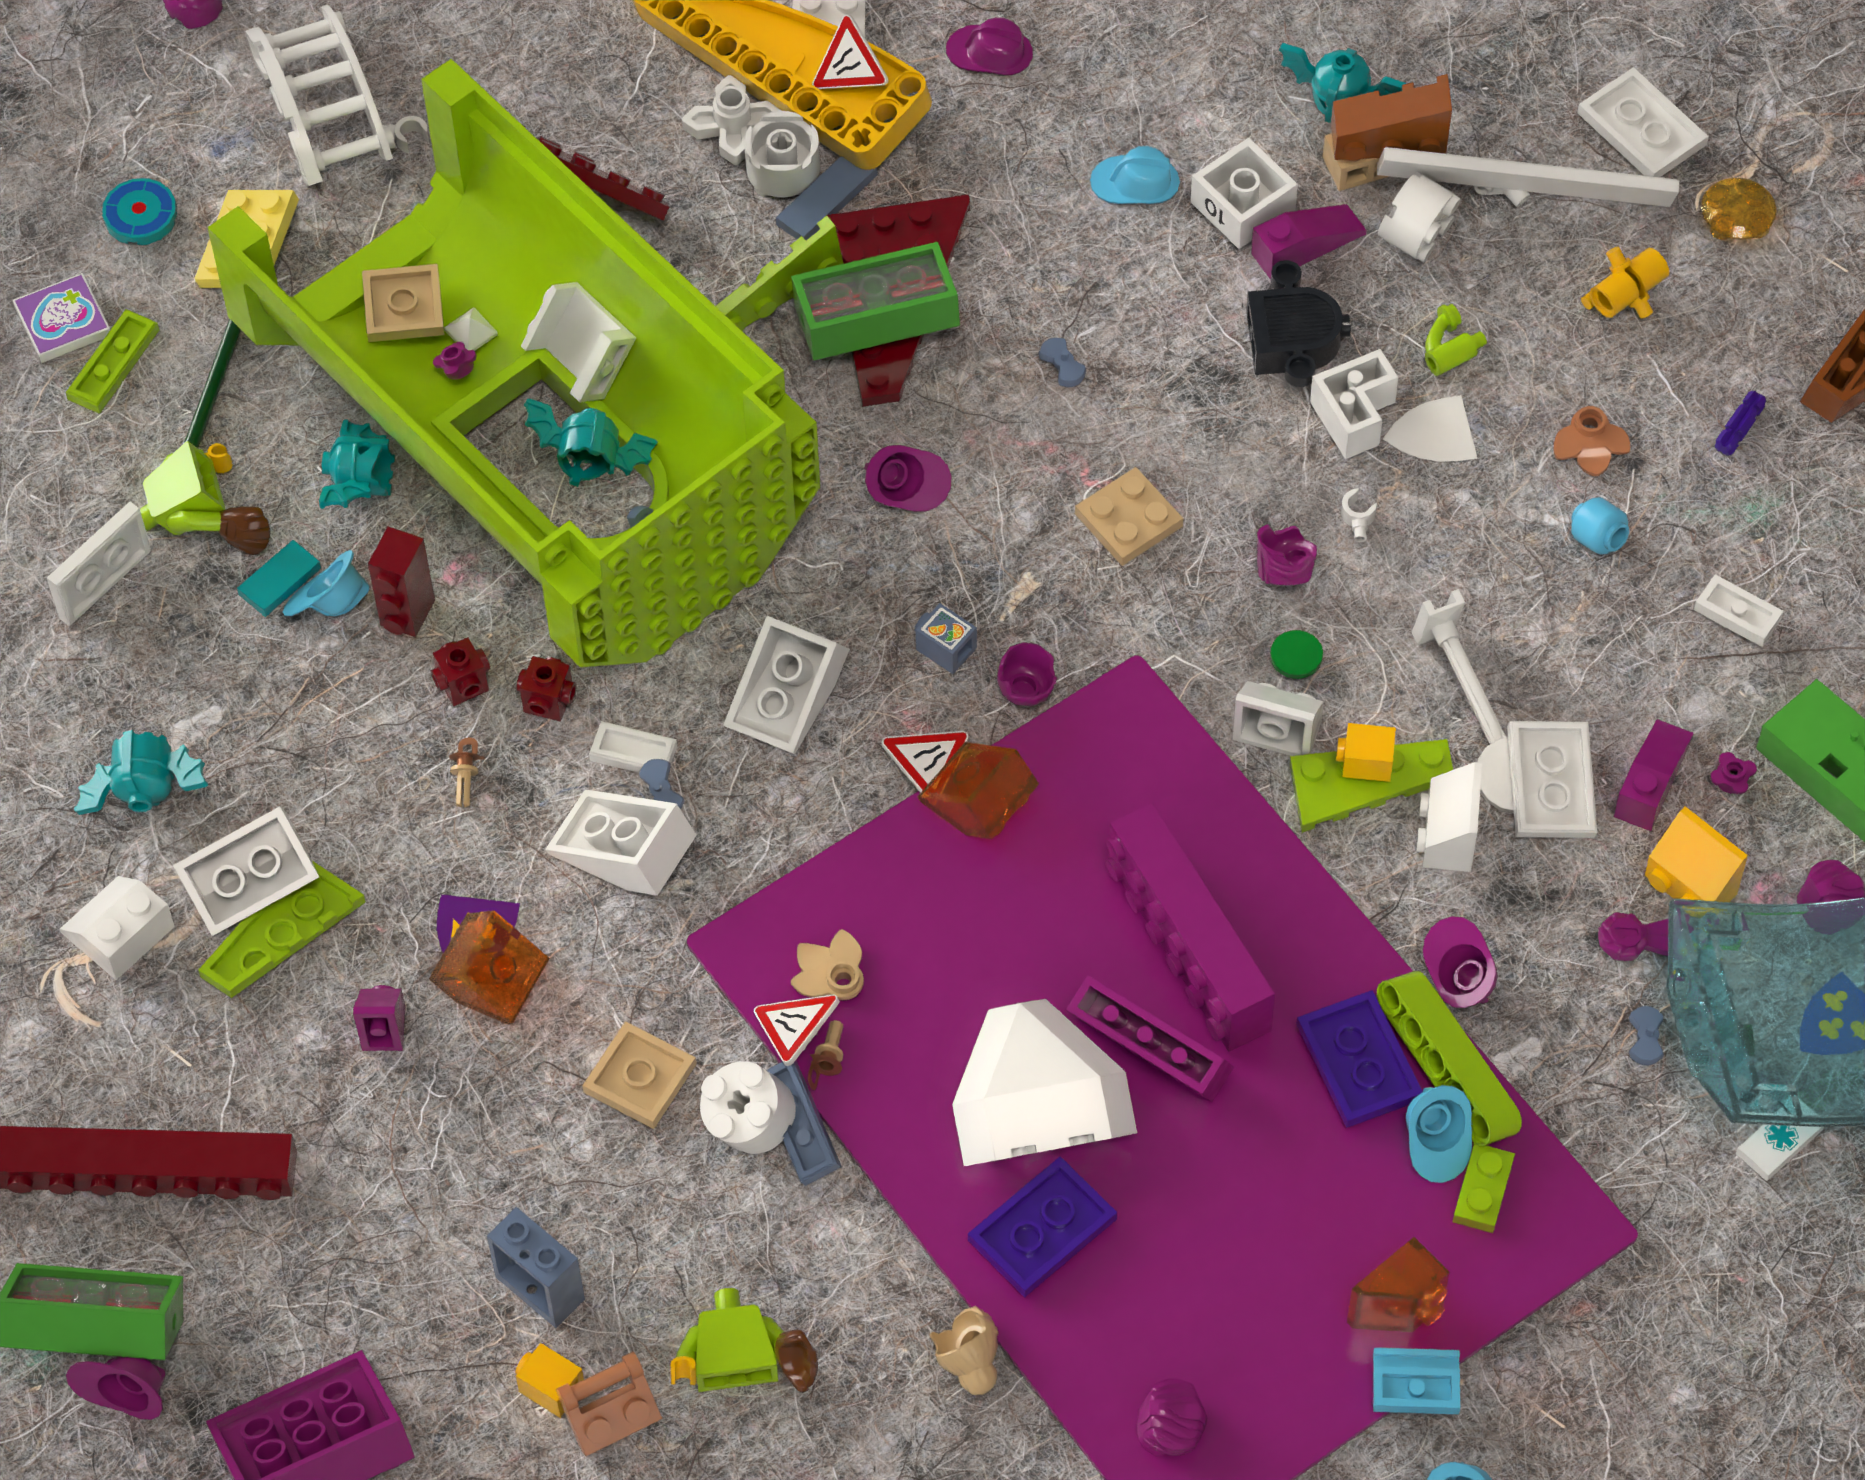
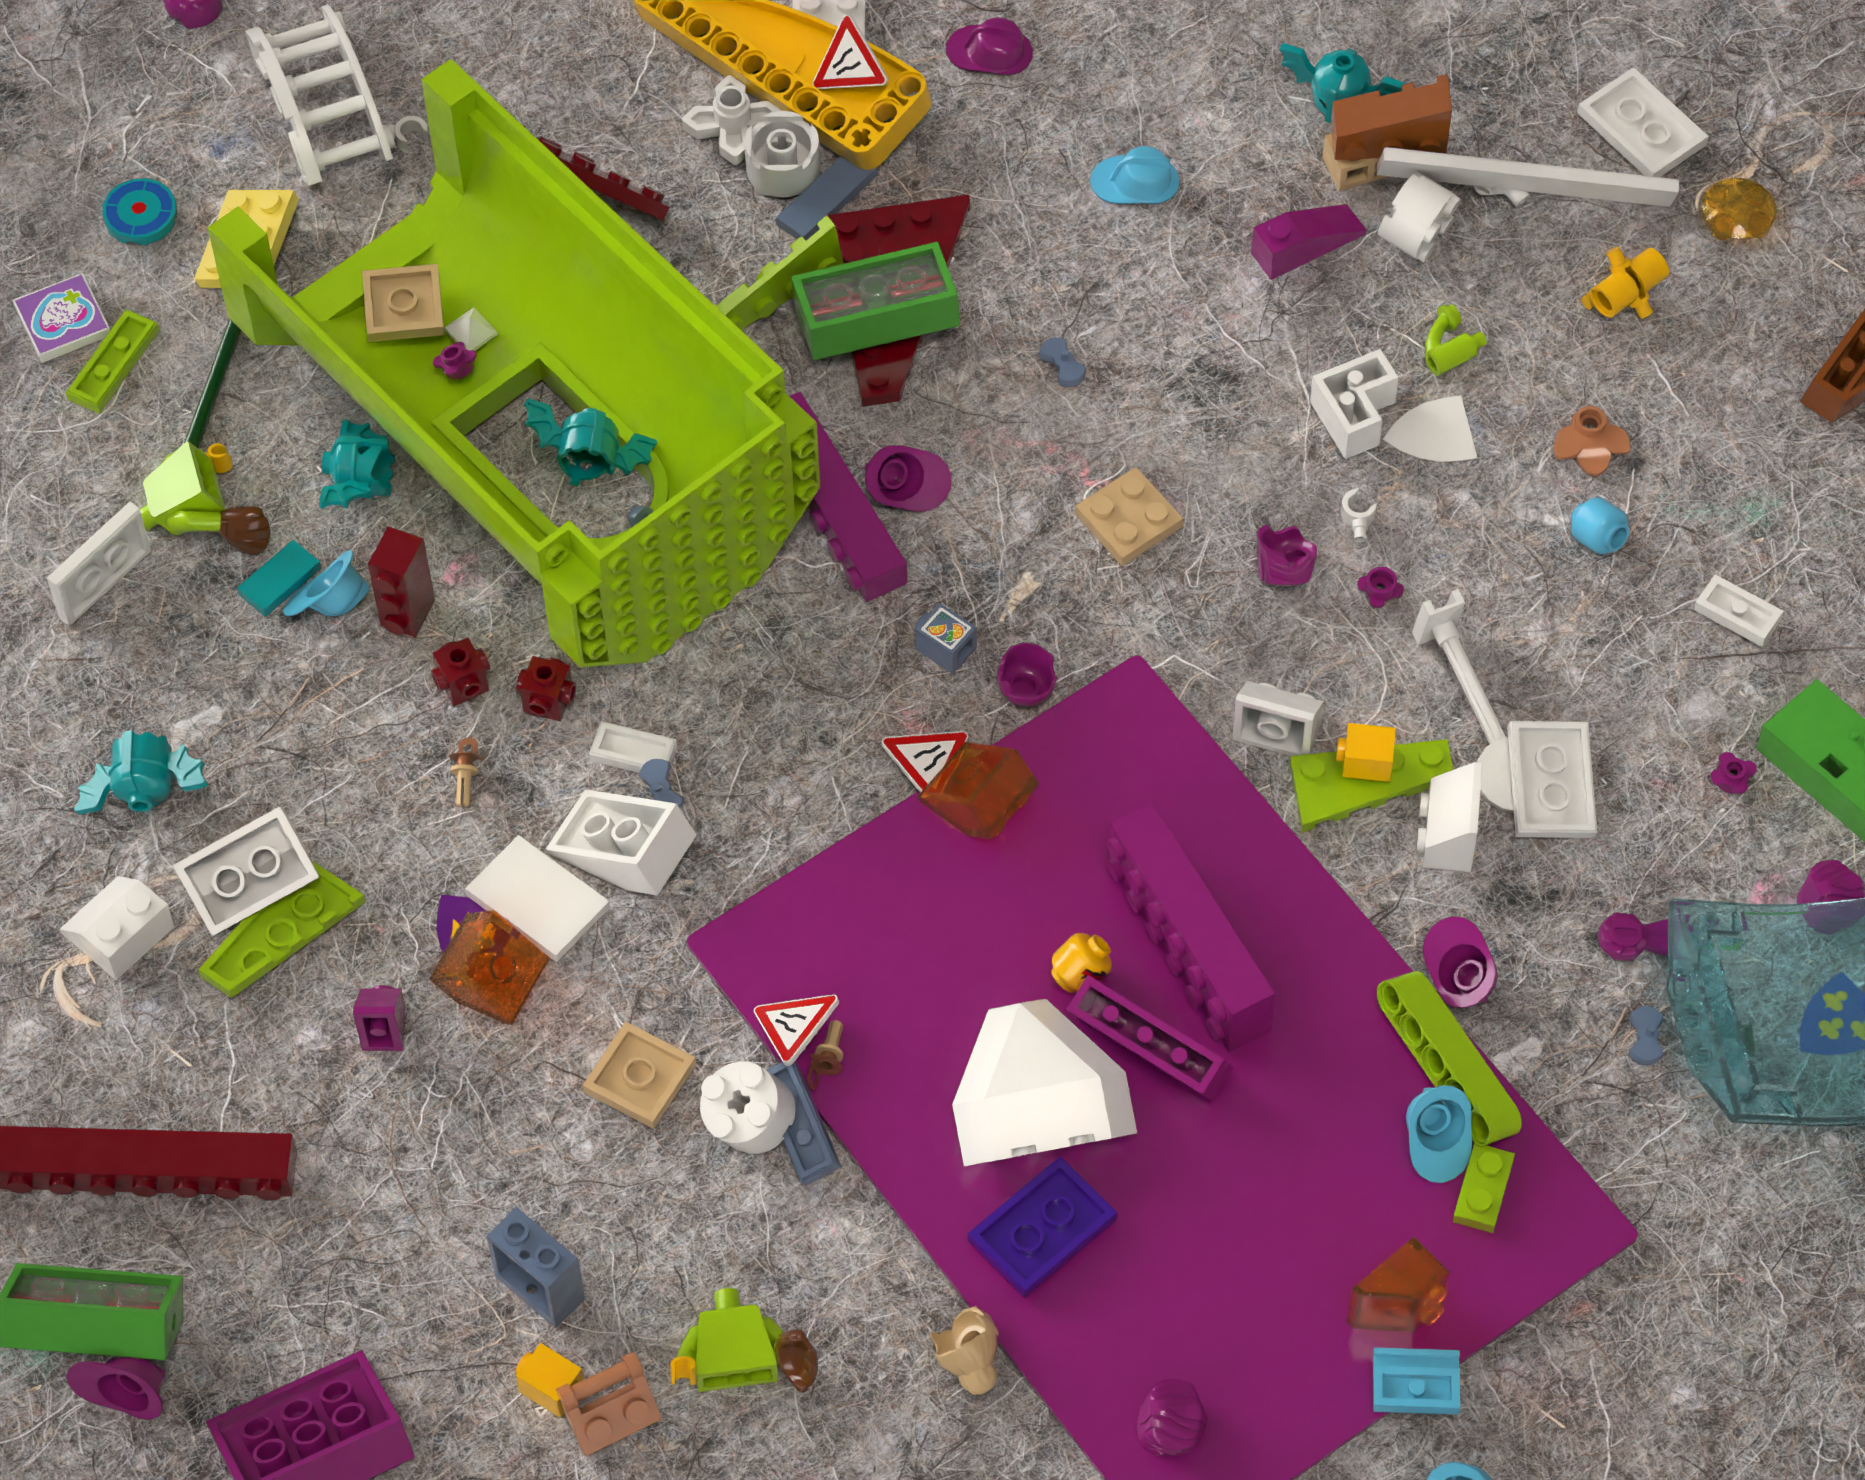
(538, 898): none -> white tile
(581, 338): white panel -> none
(785, 684): white slope -> none
(826, 966): tan plate -> none
(851, 524): none -> magenta brick
(1081, 957): none -> yellow head
(1242, 191): white brick -> none
(1293, 326): black piece -> none
(1296, 654): green piece -> none
(1359, 1058): dark purple plate -> none
(1380, 577): none -> magenta plate
(1652, 774): magenta slope -> none
(1695, 861): yellow slope -> none
(1740, 423): dark purple axle -> none
(1775, 1146): white tile -> none

